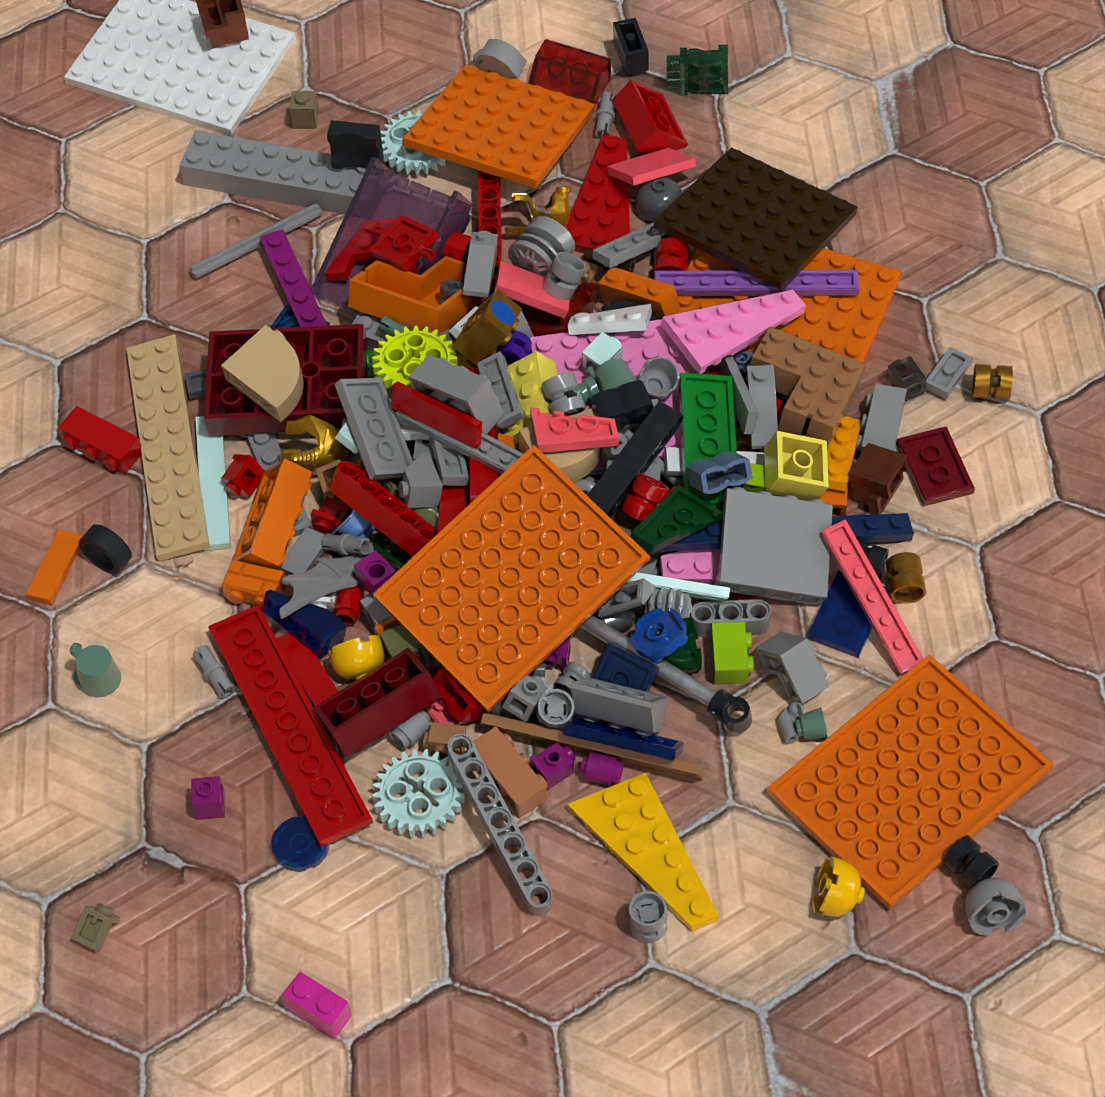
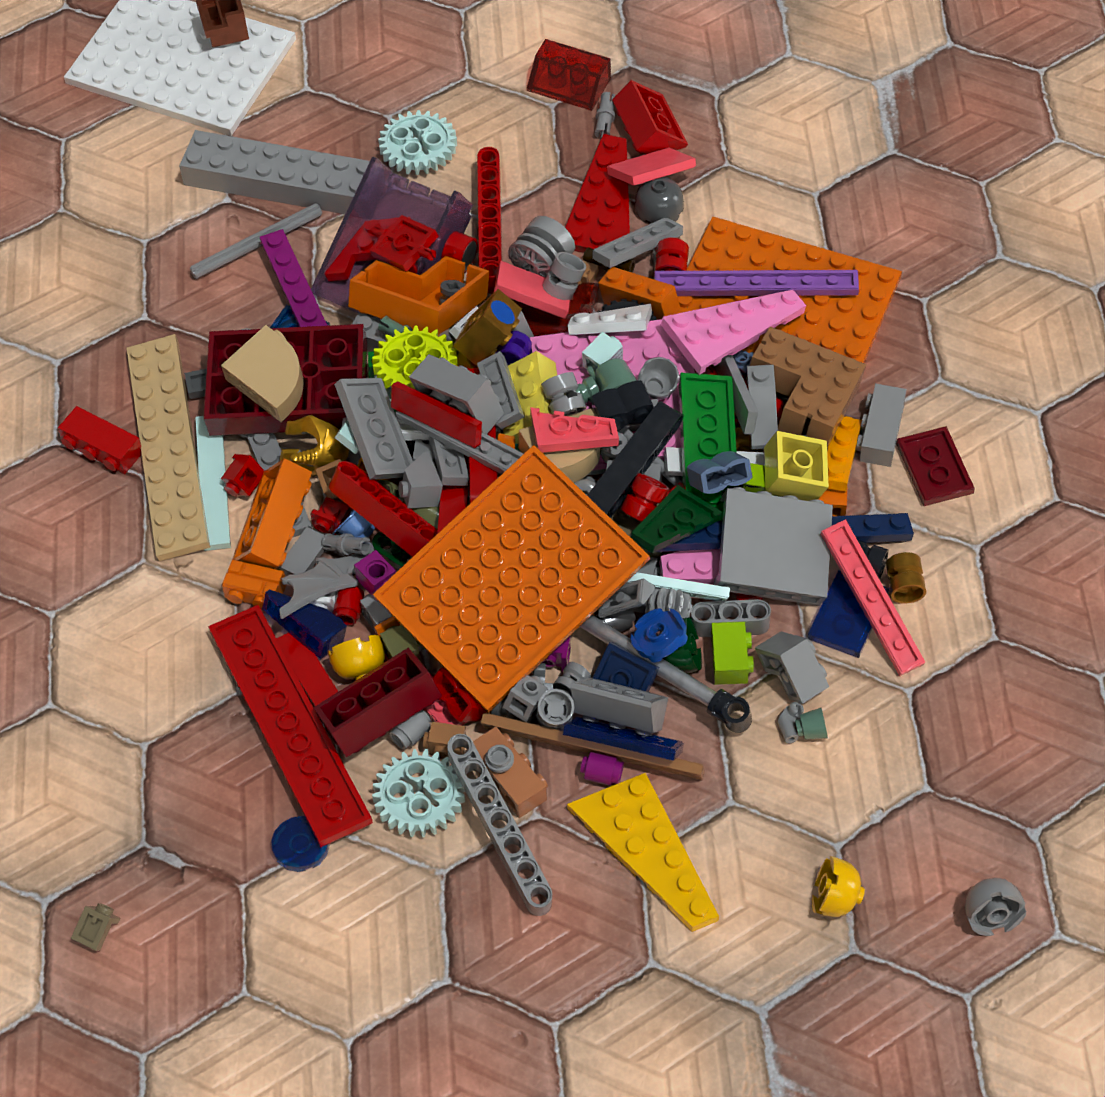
(54, 567): orange tile -> none
(95, 670): sand green hat -> none
(105, 549): black tyre -> none
(208, 798): magenta brick -> none
(214, 671): light grey pin -> none
(304, 109): dark tan brick -> none
(317, 1005): dark pink brick -> none
(354, 144): black brick -> none
(480, 264): light grey slope -> none
(499, 58): light grey brick -> none
(499, 125): orange plate -> none
(499, 758): none -> light grey plate
(553, 771): magenta brick -> none
(556, 209): pearl gold piece -> none
(630, 46): black brick -> none
(647, 917): light grey wheel -> none
(699, 71): clear green hips -> none
(756, 218): dark brown plate -> none
(877, 476): copper plate -> none
(907, 375): clear smoke brick -> none
(909, 779): orange plate -> none
(948, 372): light grey plate -> none
(980, 867): black wheel -> none
(982, 381): pearl gold wheel -> none

